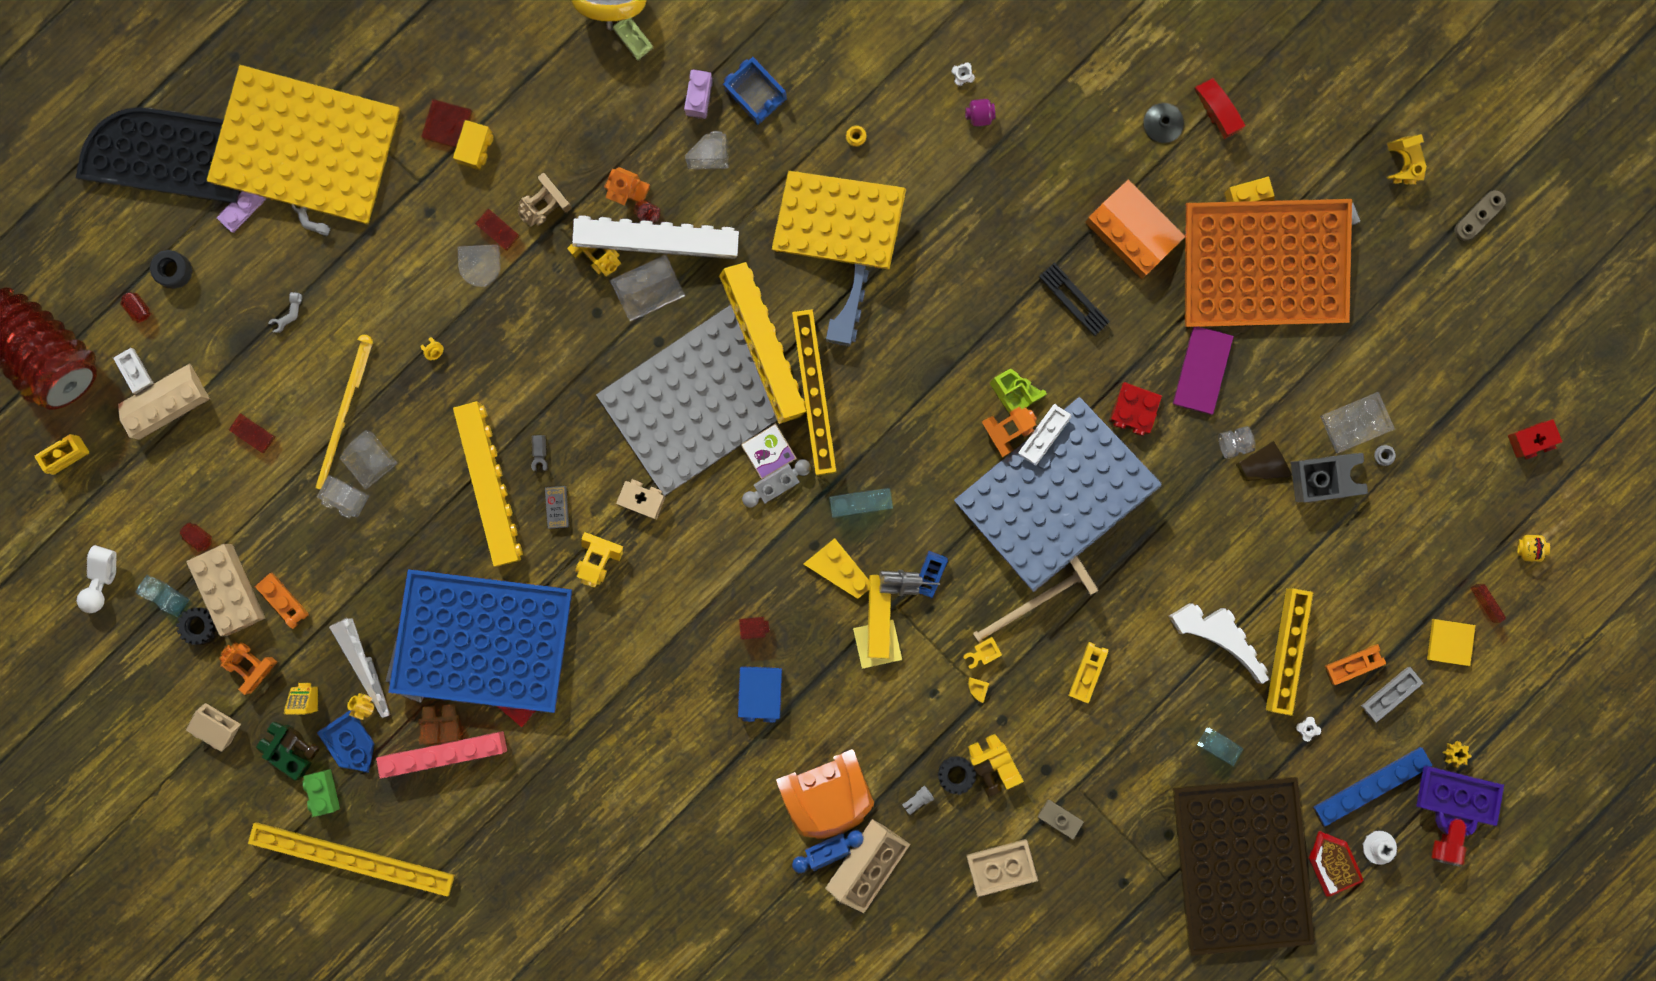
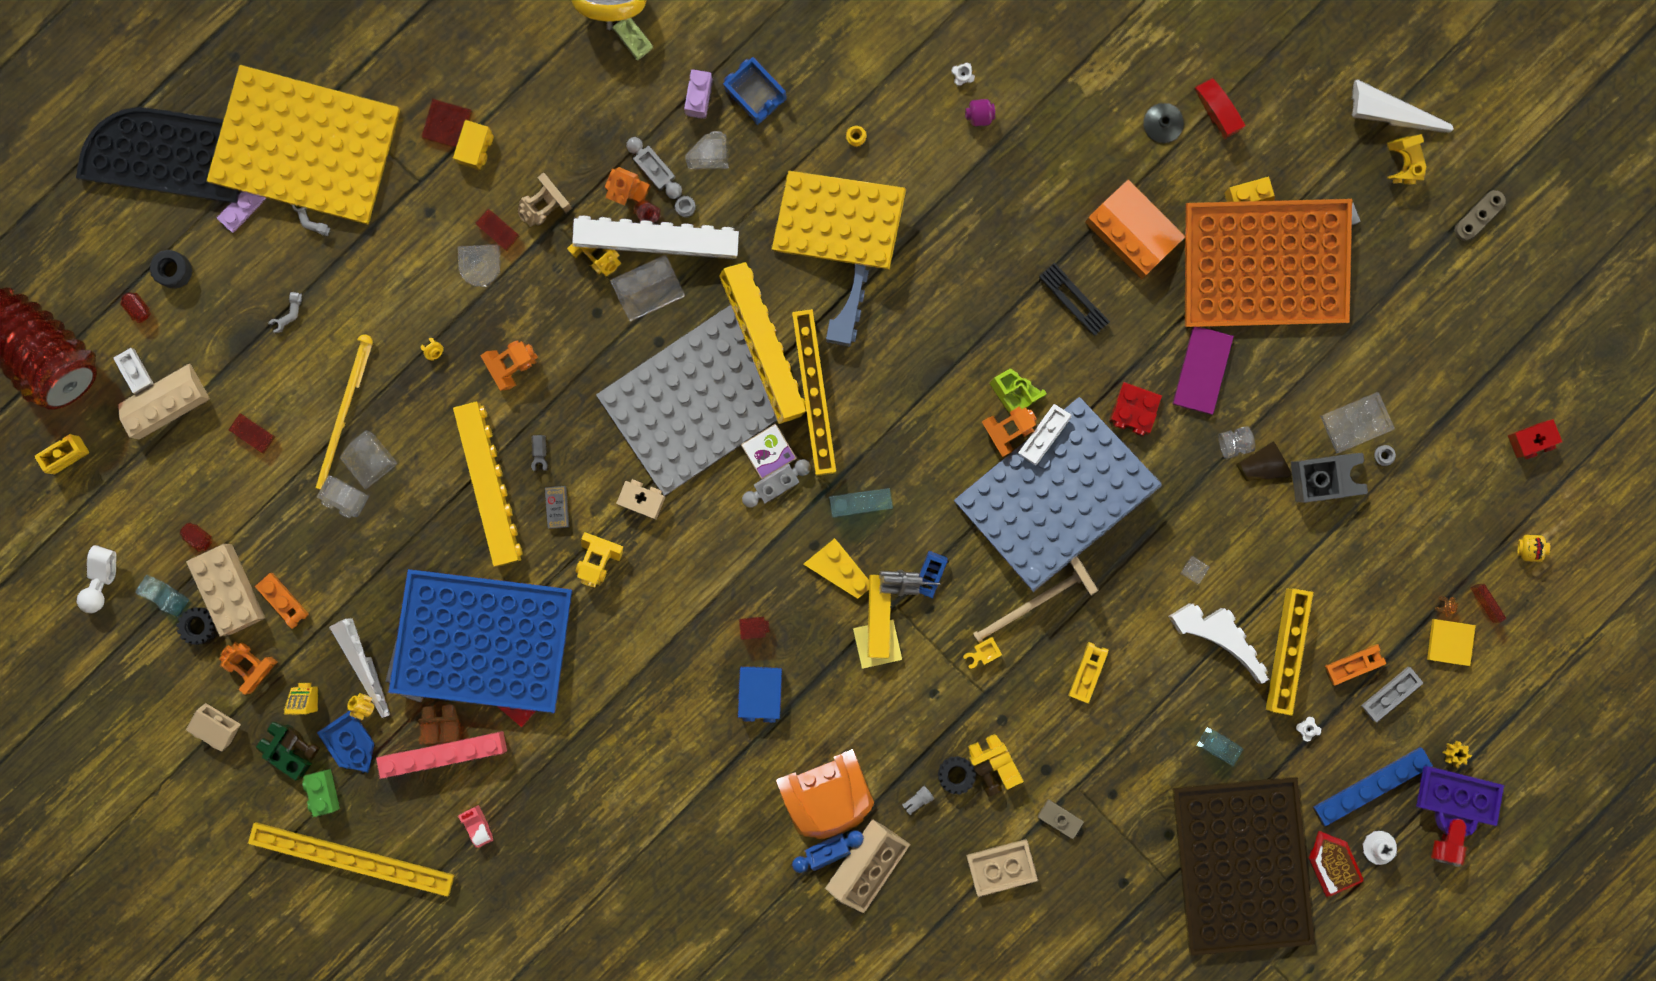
(476, 826): none -> coral leg
(522, 357): none -> orange tile
(654, 167): none -> light grey plate
(685, 206): none -> light grey plate
(978, 688): yellow tile -> none
(1195, 570): none -> clear plate
(1379, 106): none -> white wedge
(1450, 606): none -> clear orange plate

